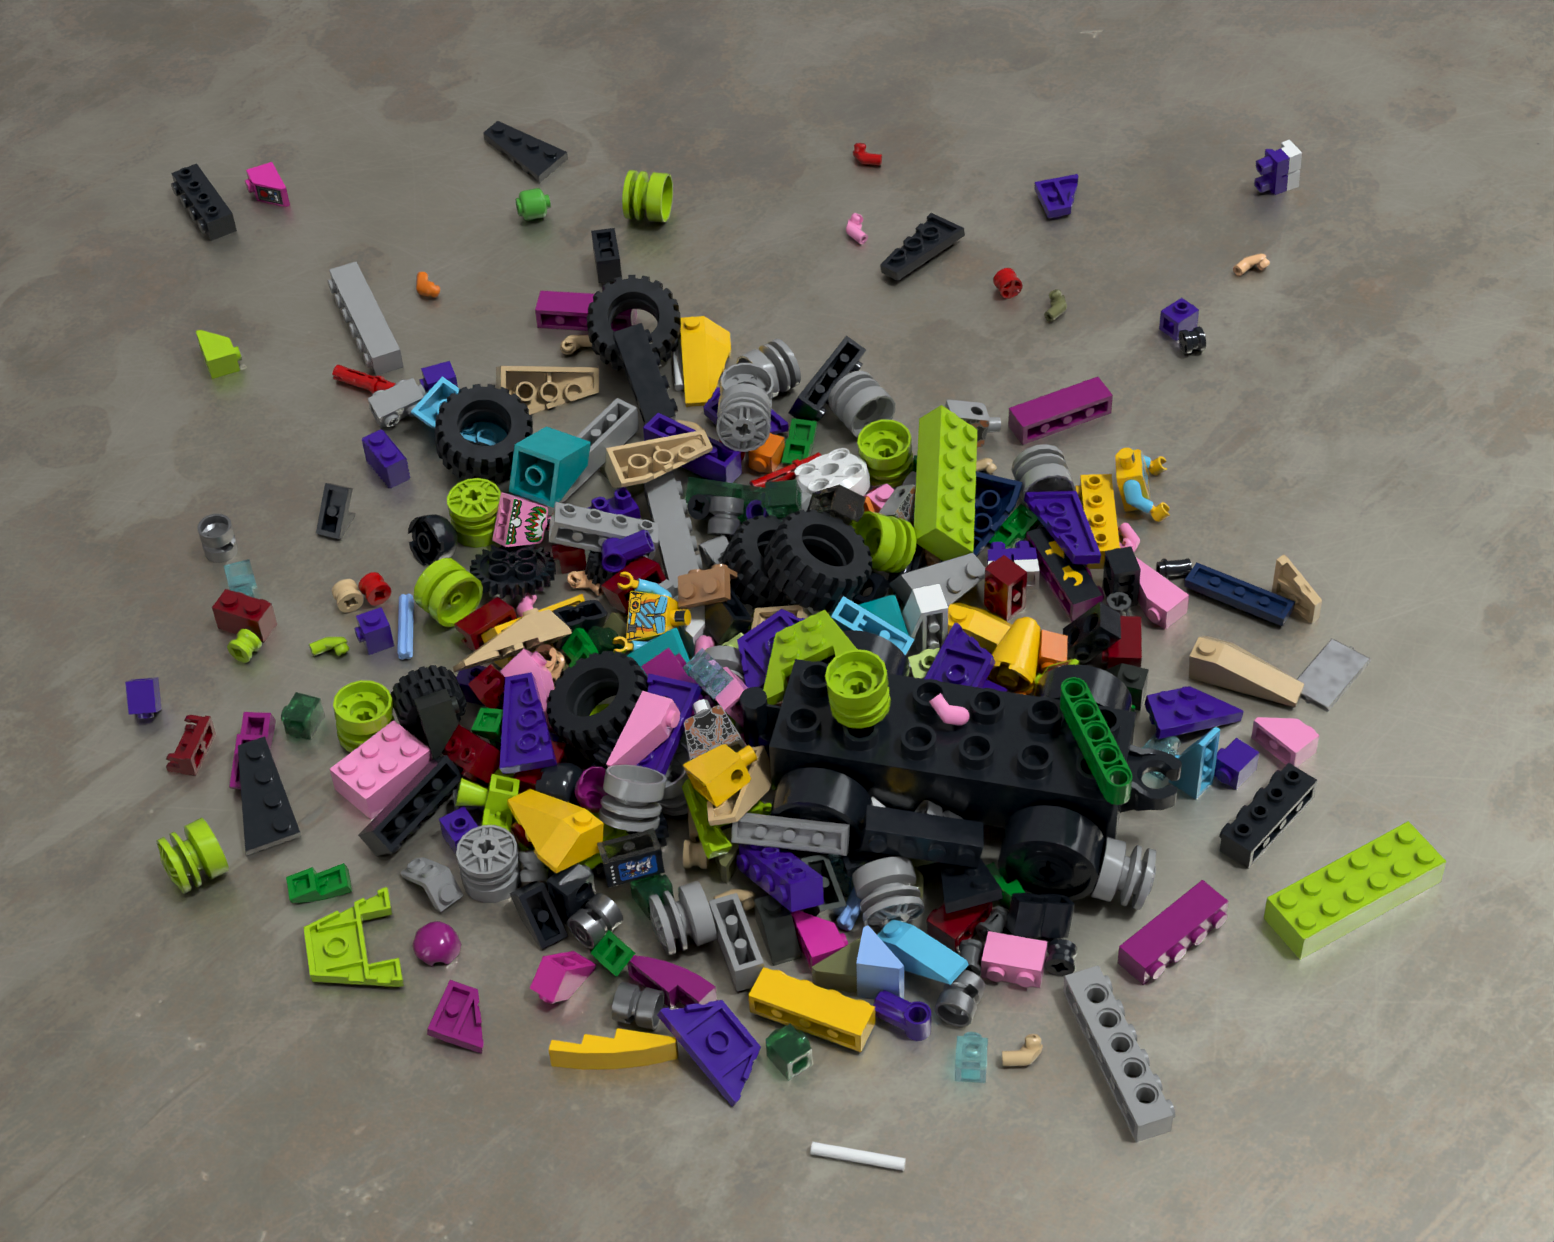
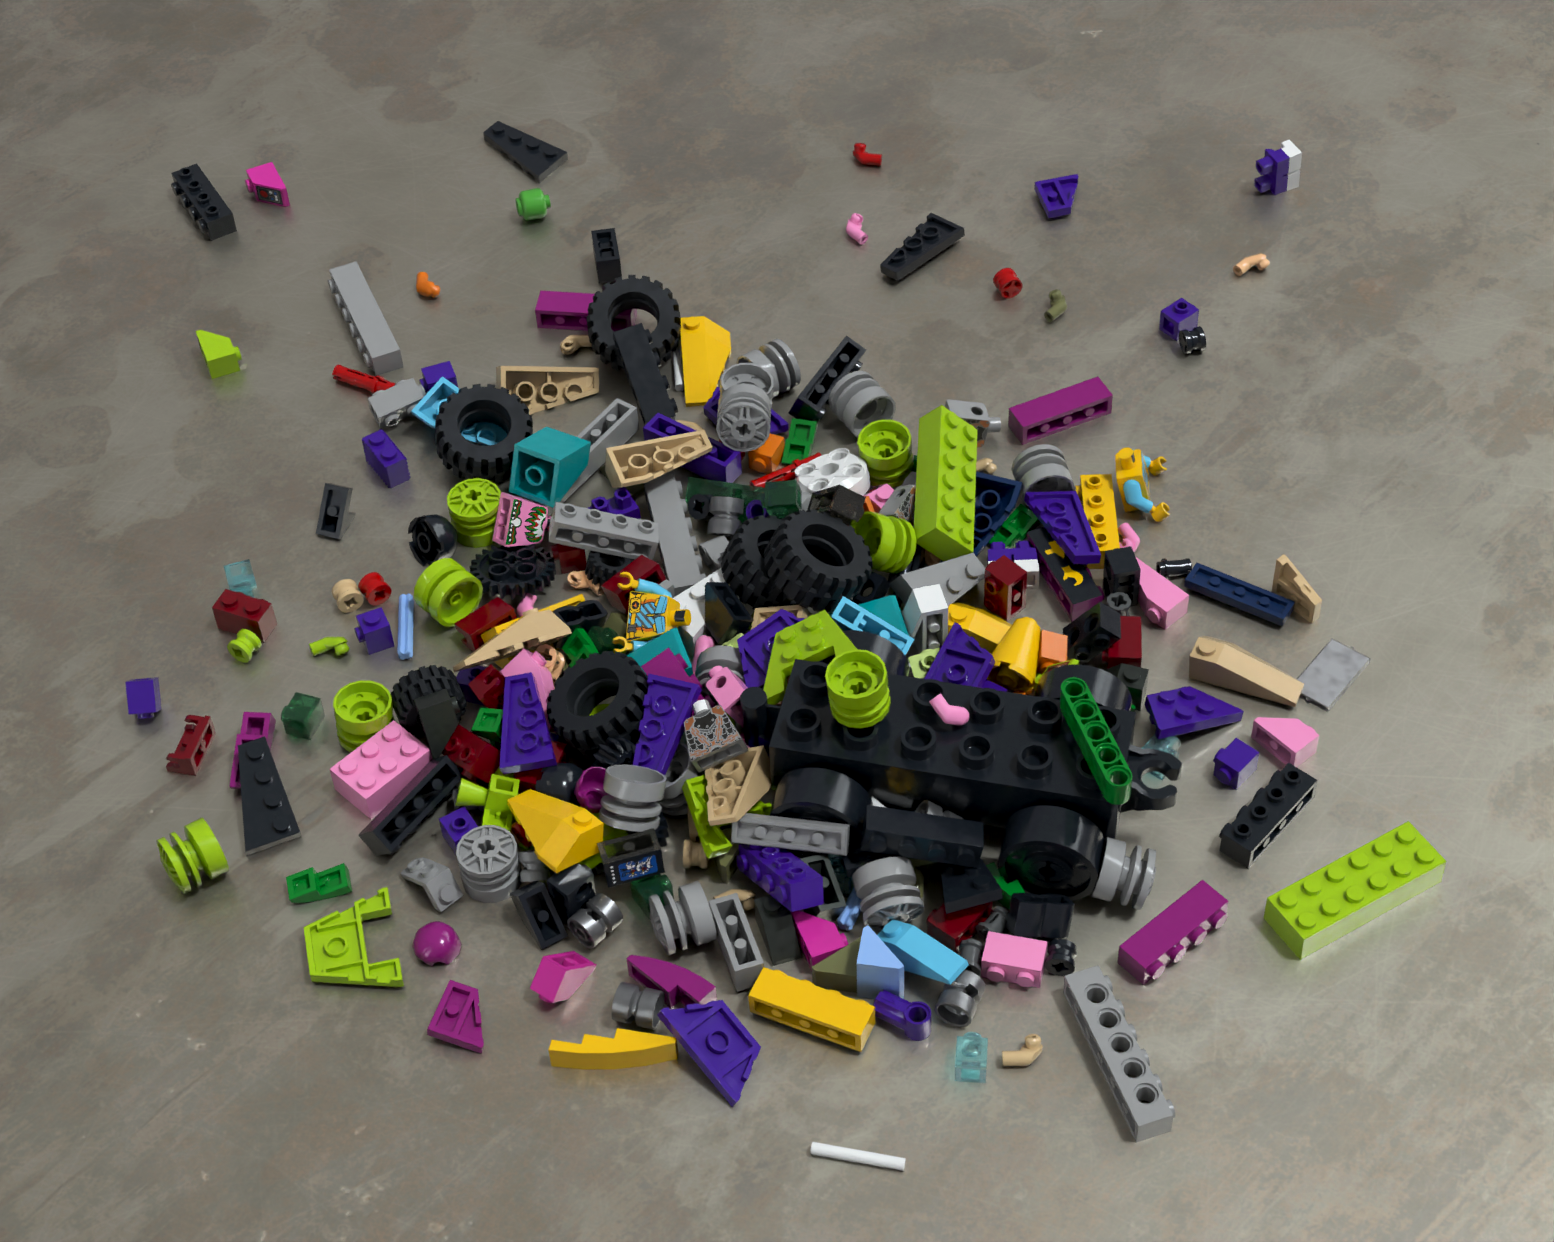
(217, 538): flat silver wheel -> none
(612, 953): green slope -> none
(619, 551): dark purple piece -> none
(645, 729): bright pink slope -> none
(647, 195): lime wheel -> none
(705, 586): medium nougat bracket -> none
(707, 673): clear light blue brick -> none
(720, 772): yellow torso -> none
(789, 1051): clear green brick -> none
(1198, 764): medium azure slope -> none

